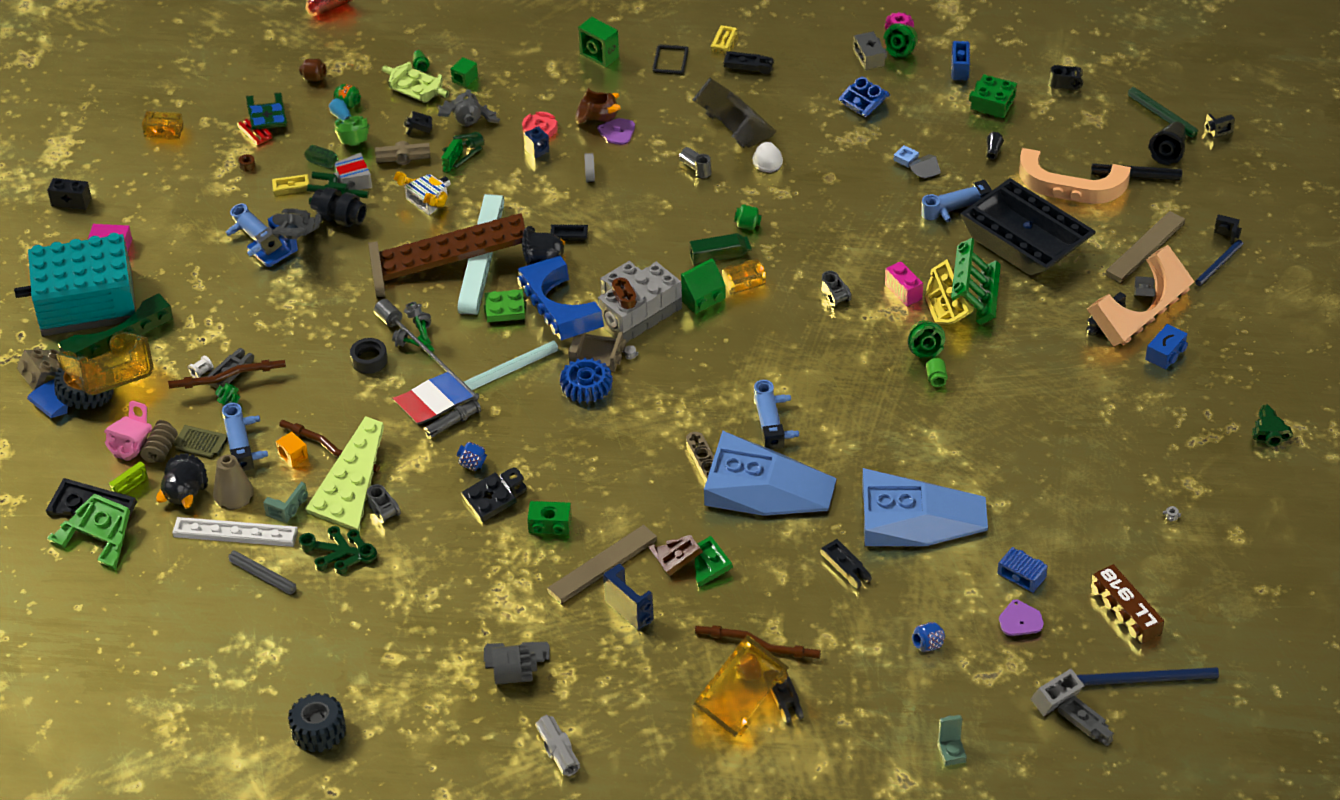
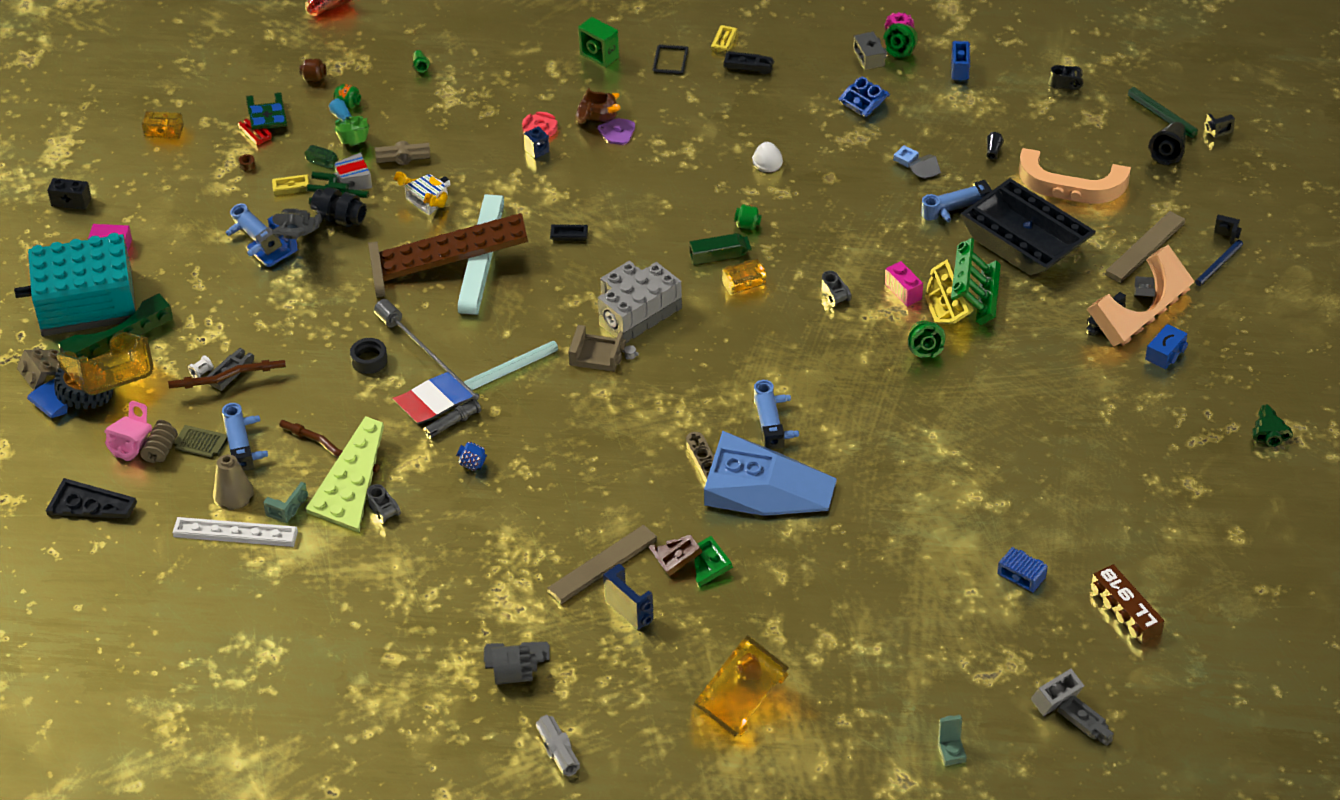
(100, 520): bright green wing -> none
(129, 479): lime tile -> none
(182, 480): black hair -> none
(227, 394): green gear -> none
(262, 572): dark grey axle -> none
(292, 449): light orange brick -> none
(317, 722): black wheel -> none
(364, 552): dark green plant -> none
(405, 77): yellowish green plate -> none
(418, 121): black bracket -> none
(421, 320): dark grey plant -> none
(451, 154): green tile -> none
(464, 72): green brick -> none
(467, 110): dark grey helmet -> none
(474, 141): dark green plant -> none
(502, 493): black plate -> none
(504, 305): bright green plate -> none
(540, 246): black hair -> none
(549, 517): green brick -> none
(563, 318): blue arch -> none
(586, 380): blue gear -> none
(589, 167): light grey beam -> none
(626, 292): reddish brown beam -> none
(699, 162): dark grey piece -> none
(702, 286): green slope -> none
(734, 113): clear smoke windscreen -> none
(785, 697): black hinge -> none
(797, 651): reddish brown bar -> none
(846, 563): black hinge -> none
(917, 512): medium blue wedge -> none
(928, 637): blue head -> none
(936, 372): bright green brick -> none
(993, 96): green brick -> none
(1020, 619): medium lavender piece -> none
(1145, 172): black axle -> none
(1149, 676): dark blue piece -> none
(1171, 513): light grey piece -> none

